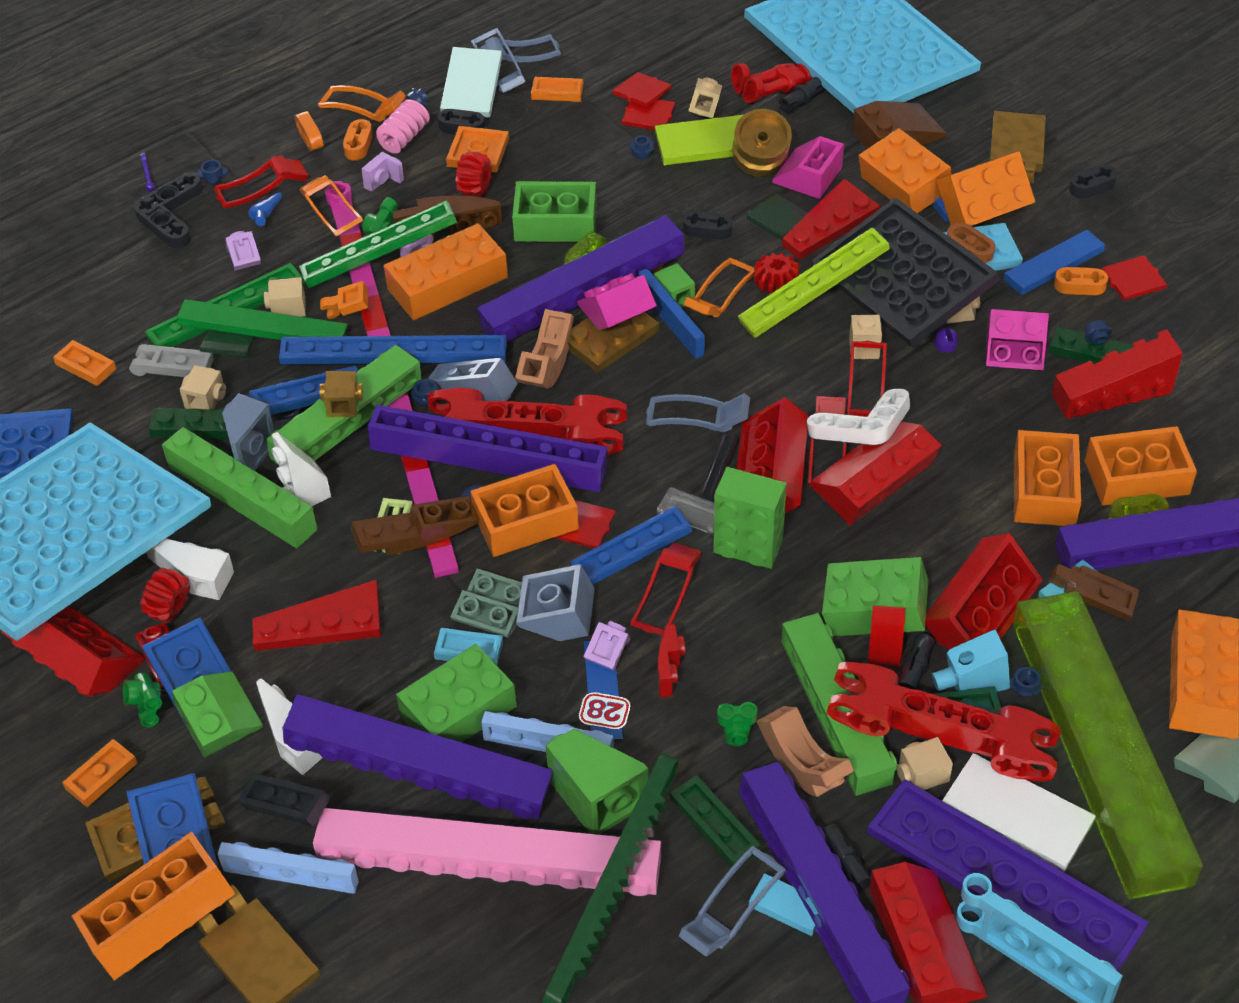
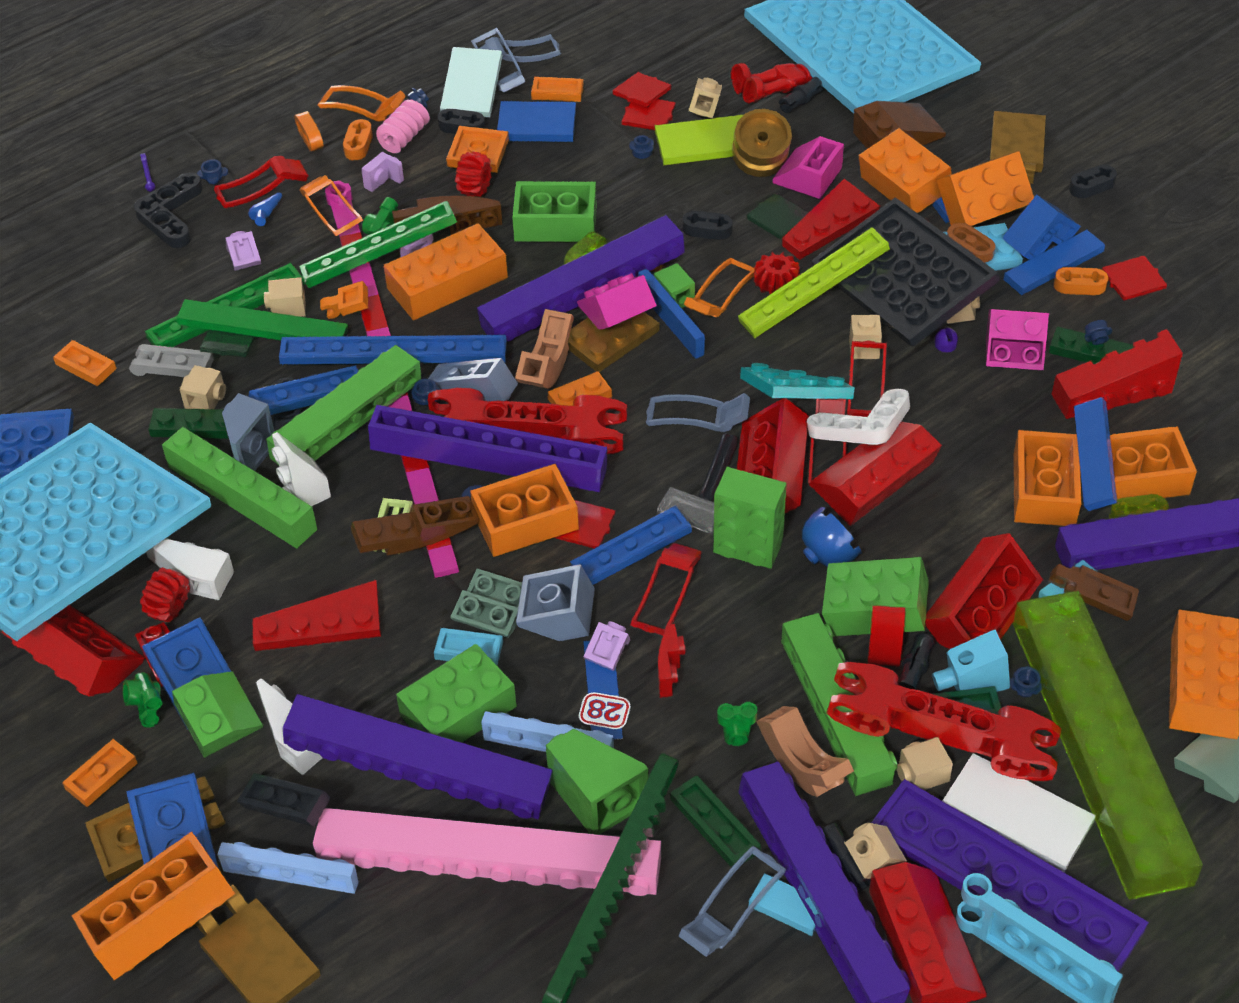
(341, 393): pearl gold brick -> none
(538, 121): none -> blue tile
(589, 385): none -> orange plate
(795, 383): none -> teal plate
(827, 540): none -> blue cylinder
(873, 848): none -> tan brick
(1039, 227): none -> blue panel
(1095, 454): none -> blue tile

